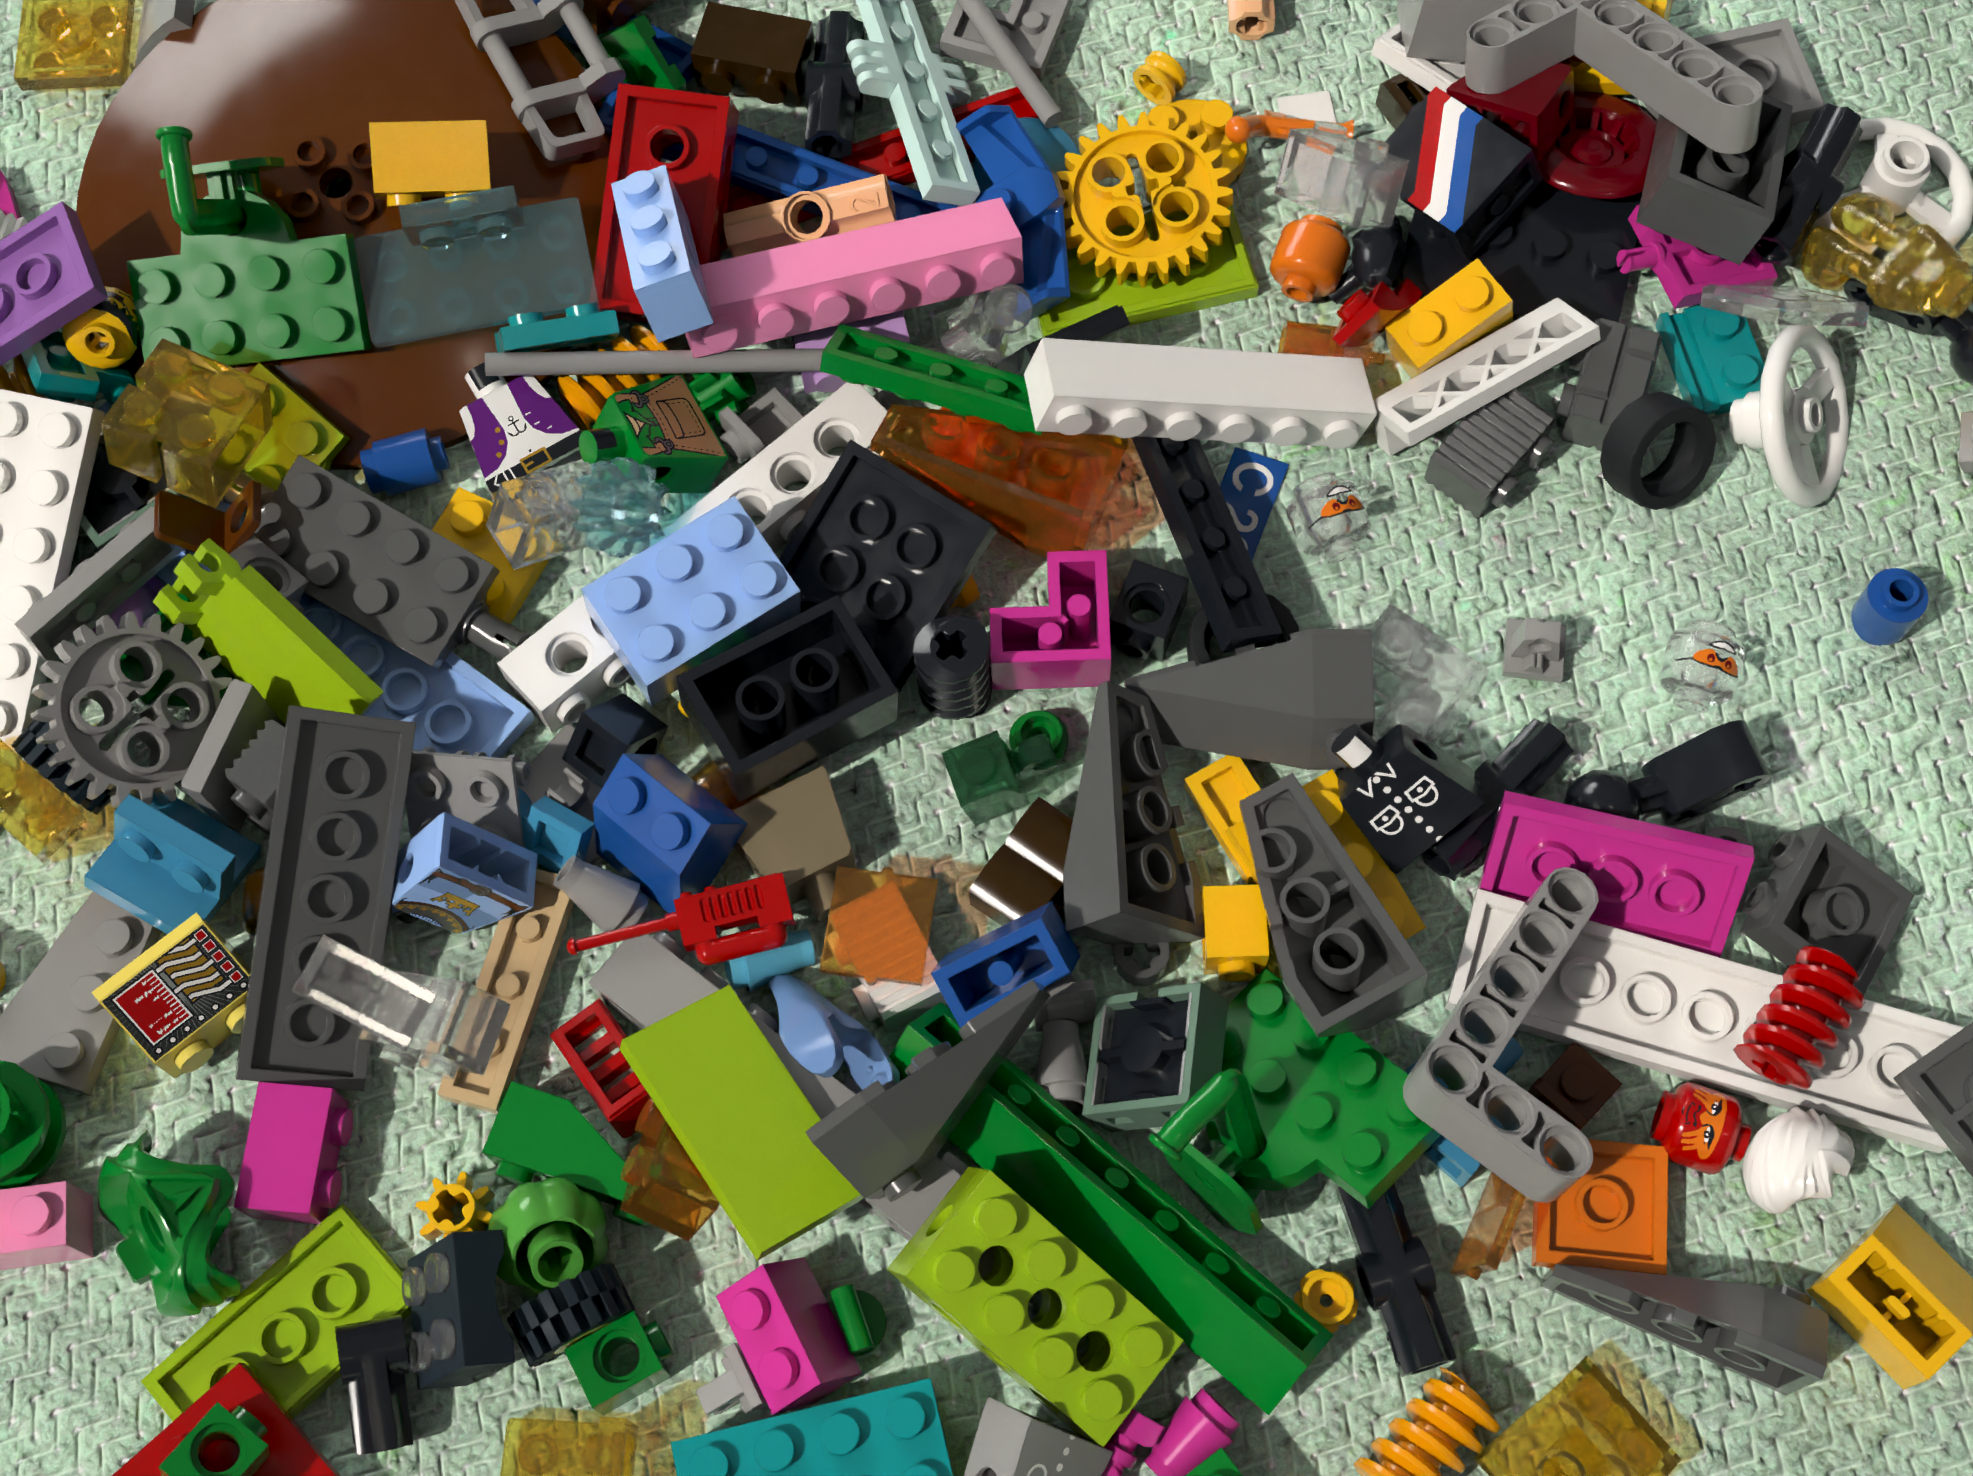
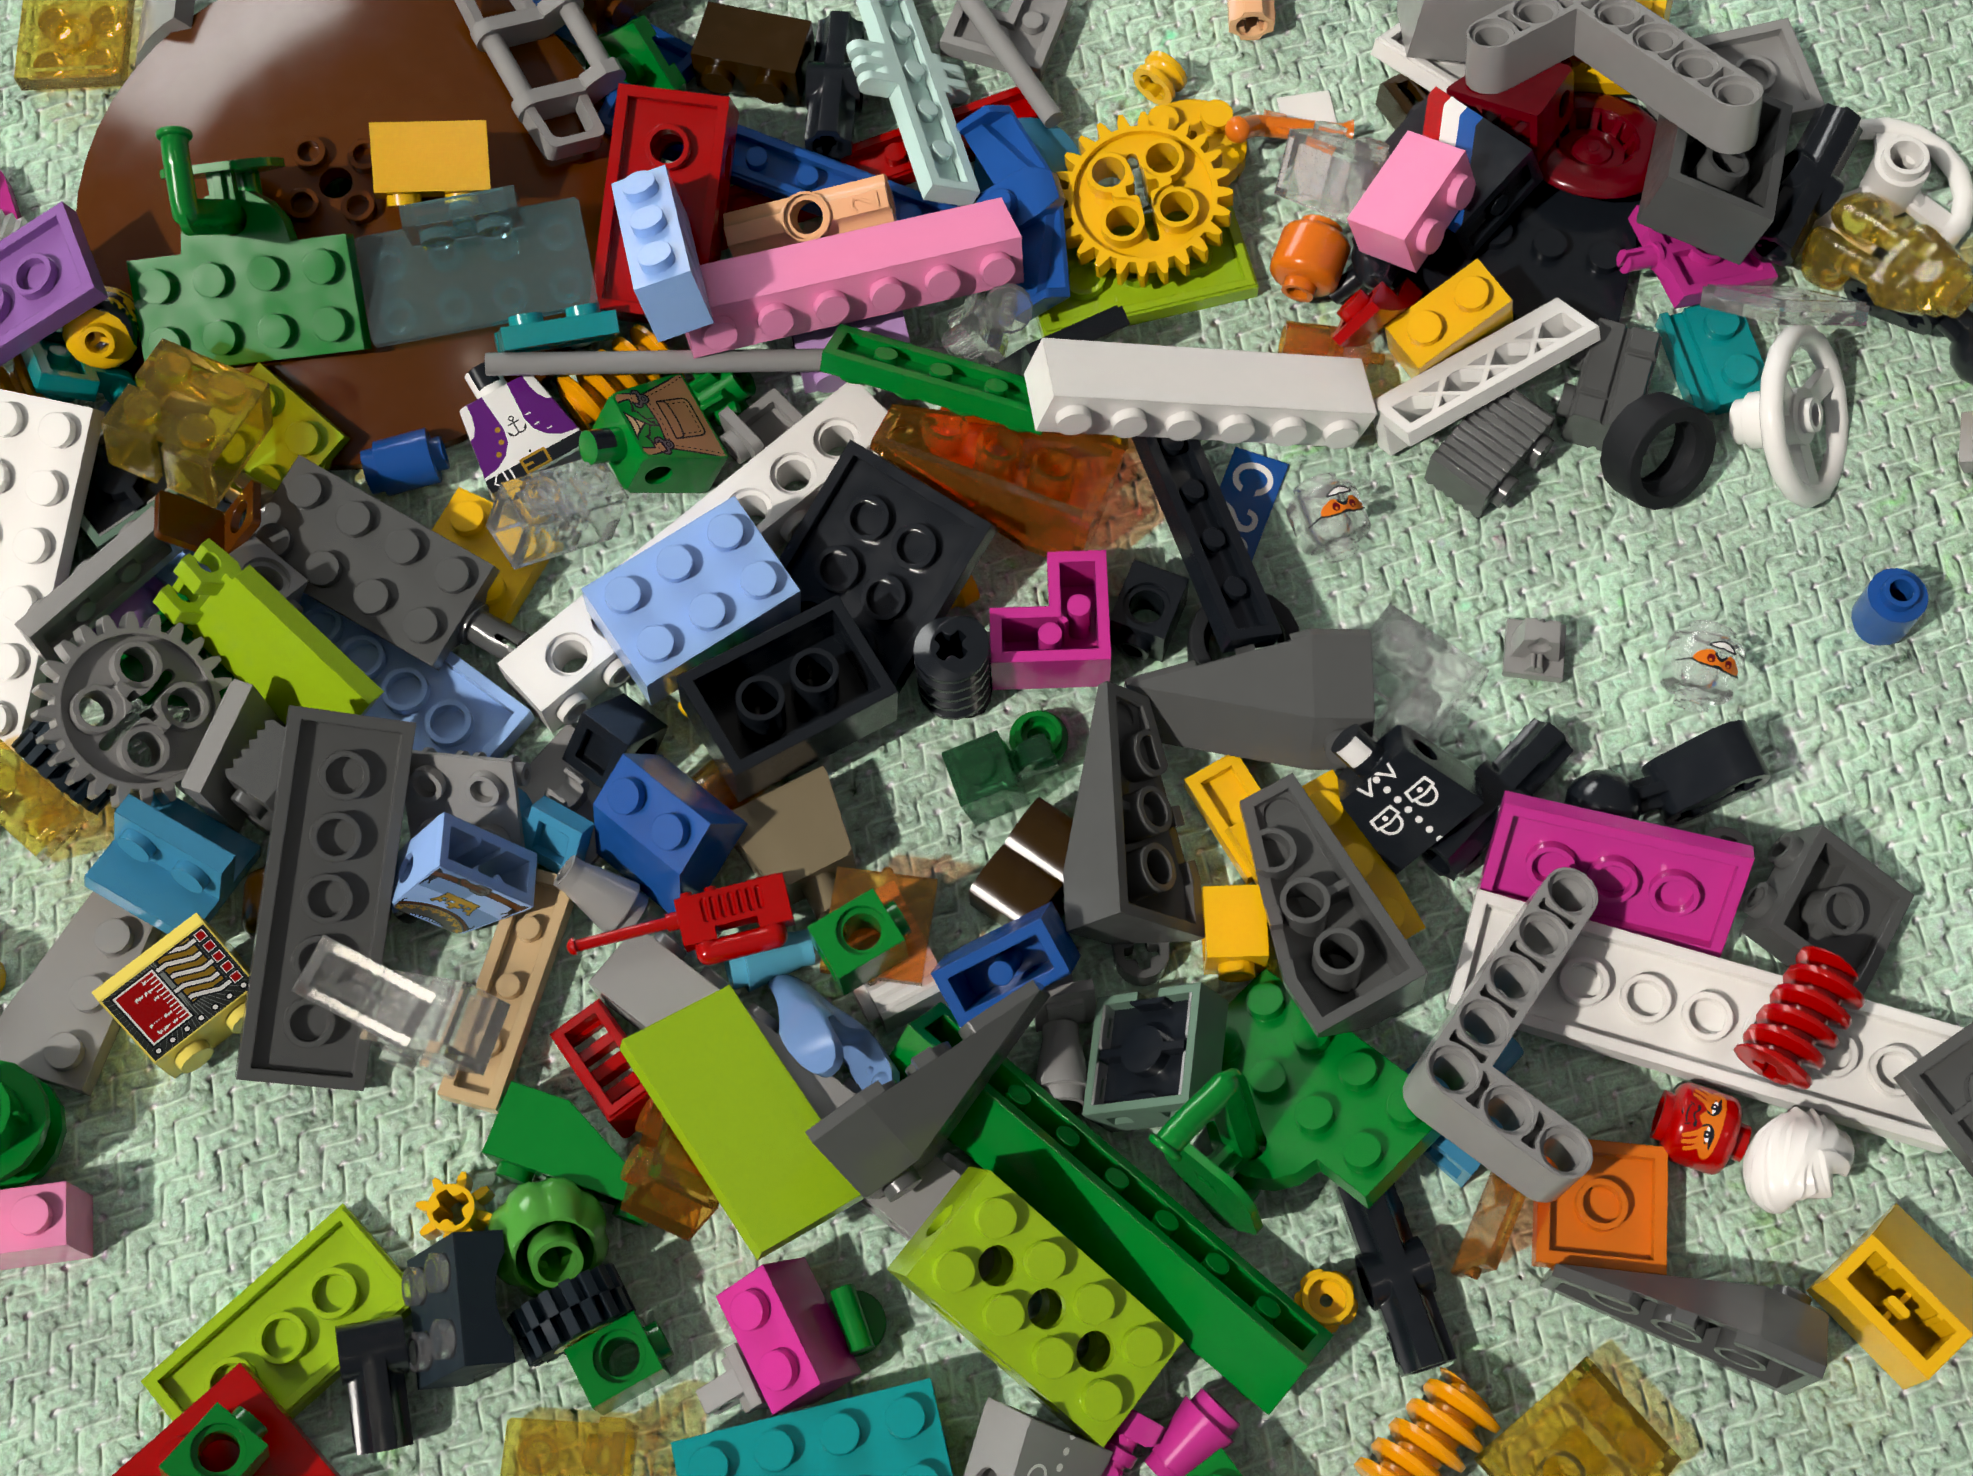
(170, 1225): green piece -> none
(293, 1153): dark pink brick -> none
(620, 507): clear light blue gear -> none
(852, 966): none -> green brick
(1412, 201): none -> bright pink brick
(1575, 1086): reddish brown bracket -> none

